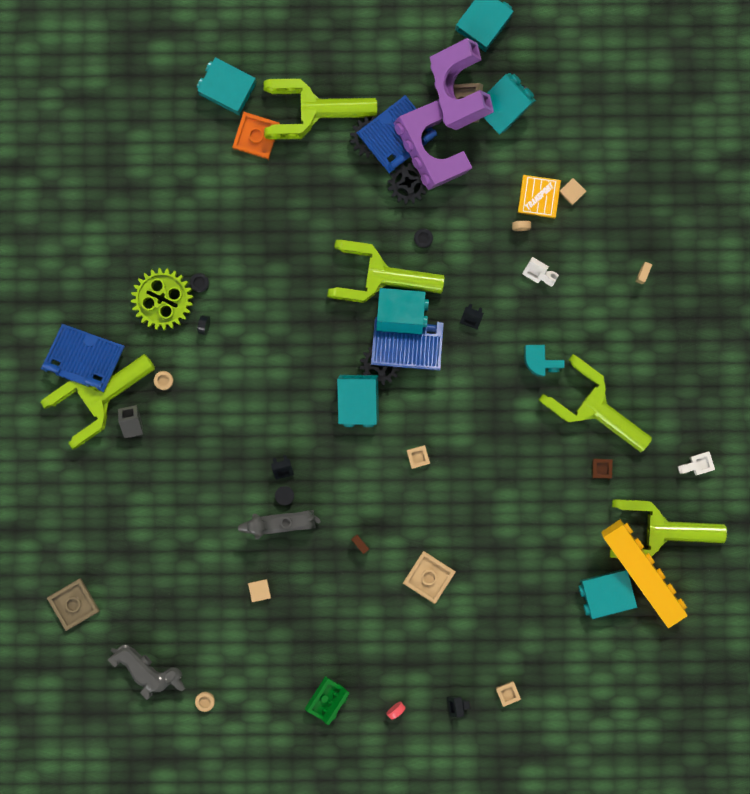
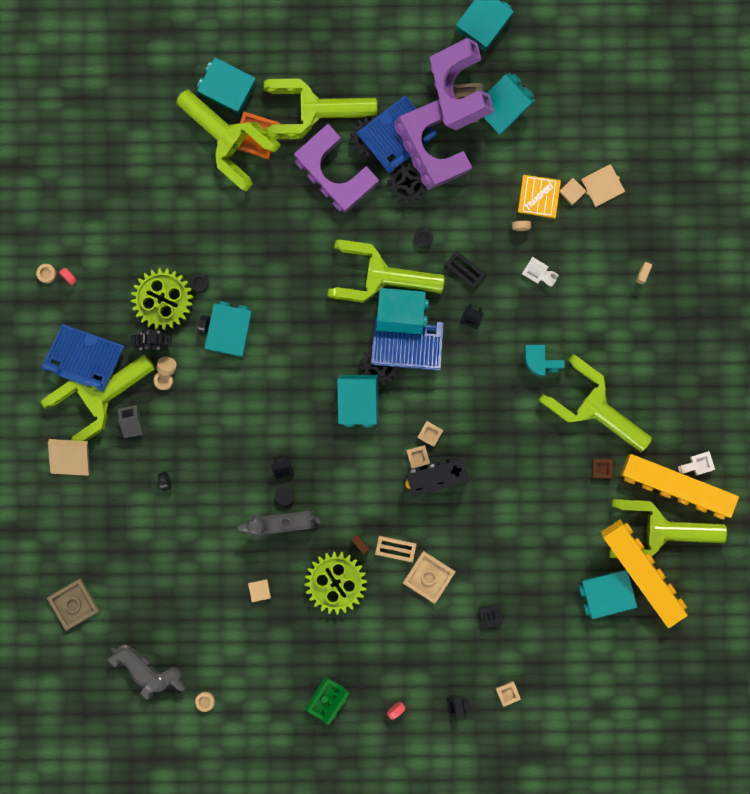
(46, 273): none -> tan tile
(68, 276): none -> coral tile
(69, 457): none -> tan tile
(150, 340): none -> black gear
(164, 481): none -> black tile
(166, 366): none -> tan tile
(227, 136): none -> lime piece
(229, 329): none -> teal brick
(320, 592): none -> lime gear
(343, 194): none -> medium lavender arch
(411, 552): none -> tan tile
(430, 433): none -> tan tile
(436, 477): none -> black piece
(461, 276): none -> black tile
(490, 615): none -> black tile
(602, 185): none -> tan piece
(680, 486): none -> yellow brick

